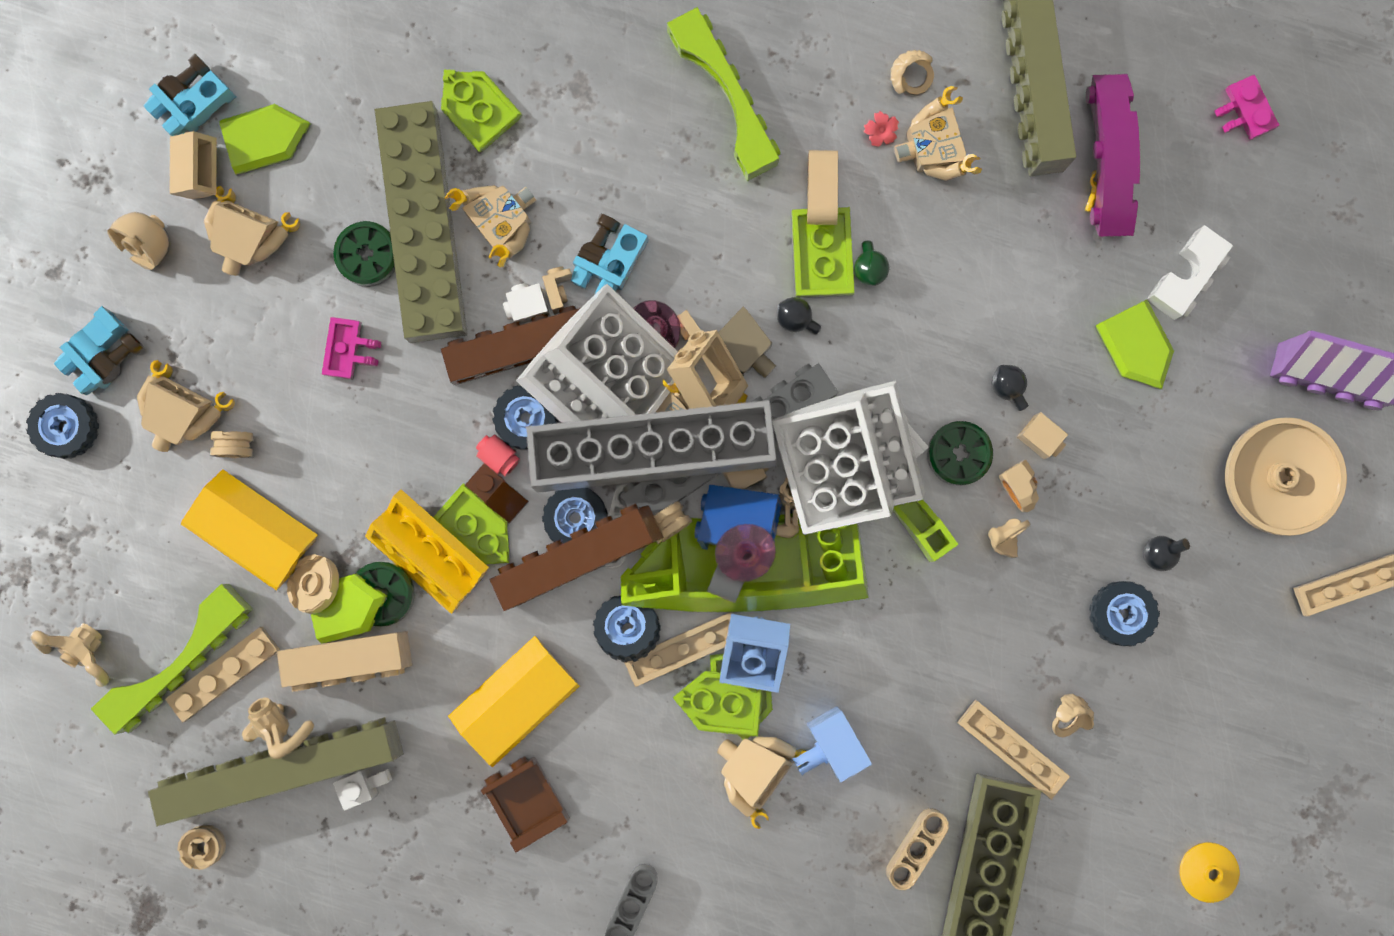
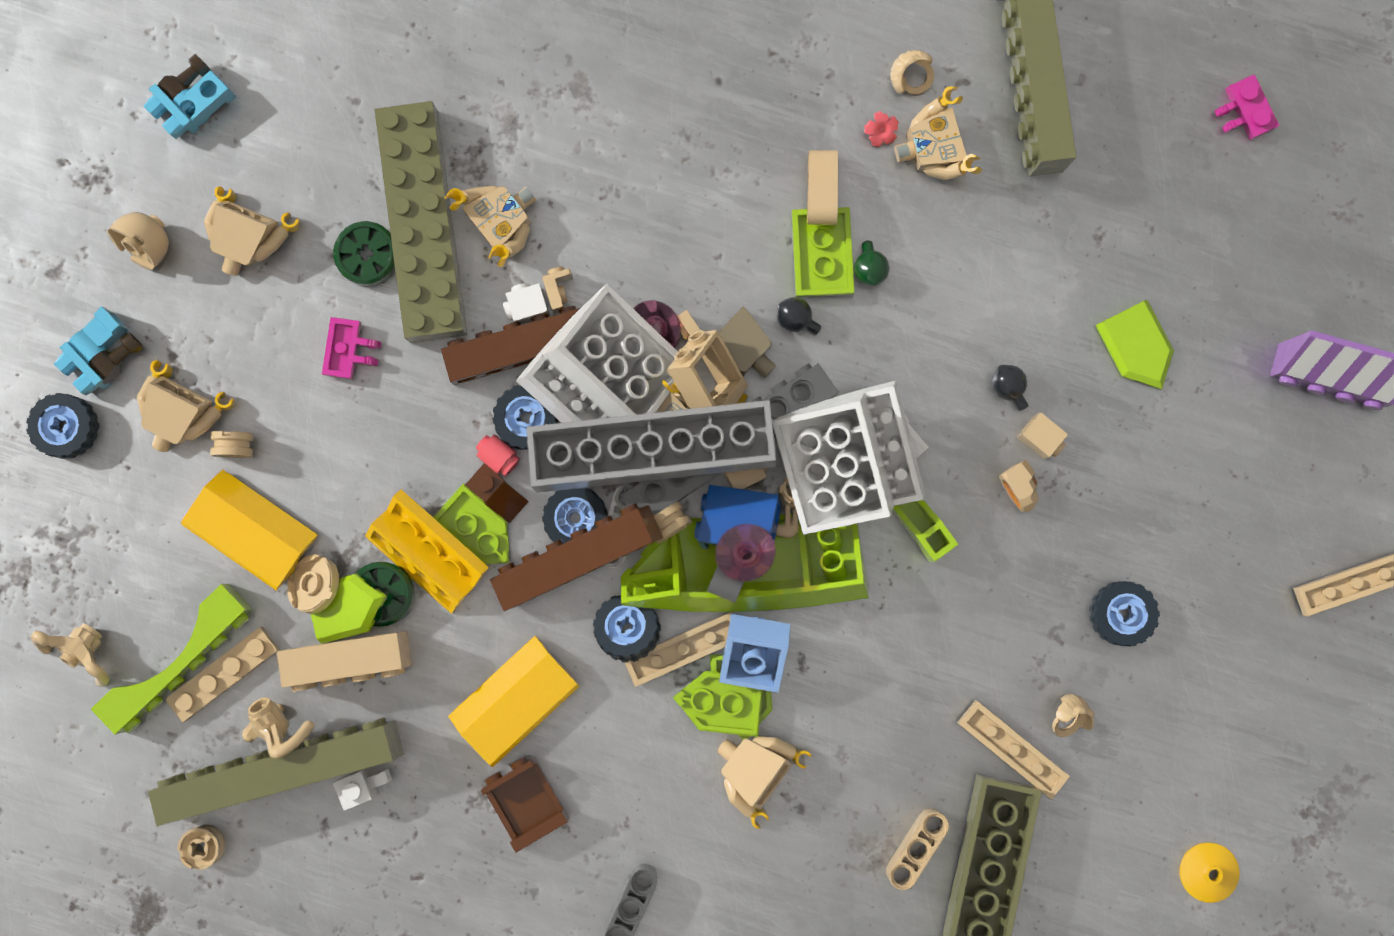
(193, 165): tan piece -> none
(262, 137): lime tile -> none
(477, 107): lime tile -> none
(605, 264): medium azure hips -> none
(695, 43): lime arch -> none
(834, 745): light blue brick -> none
(944, 461): dark green wheel -> none
(1005, 537): tan piece -> none
(1092, 198): yellow hand -> none
(1116, 154): magenta brick -> none
(1164, 553): black piece -> none
(1205, 253): white arch -> none
(1285, 476): tan dish -> none

